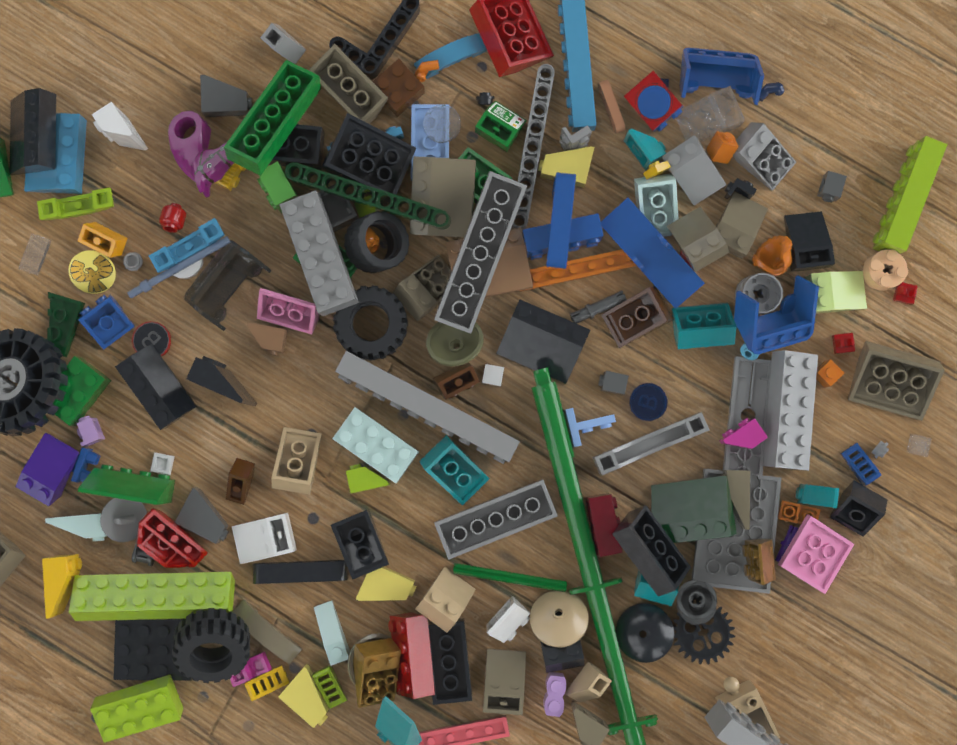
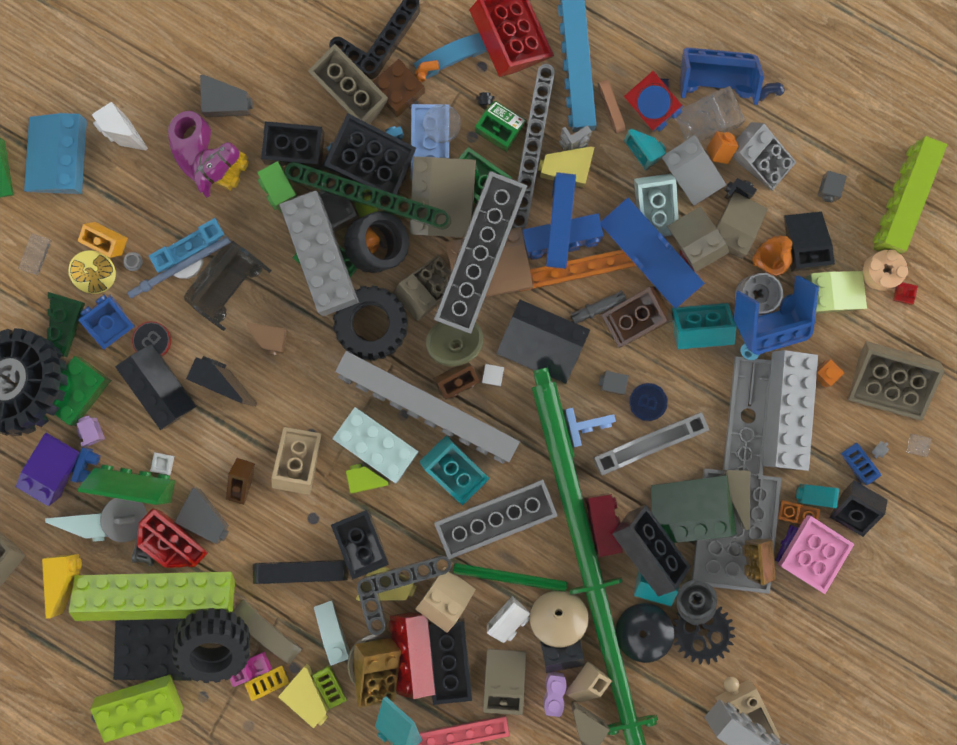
(32, 132): black slope -> none
(75, 206): lime slope -> none
(172, 218): red head -> none
(264, 538): white slope -> none
(272, 117): green brick -> none
(283, 43): light grey slope -> none
(287, 311): bright pink slope -> none
(393, 574): none -> dark grey beam
(656, 168): yellow plate -> none
(745, 436): dark pink slope -> none
(843, 343): red tile -> none

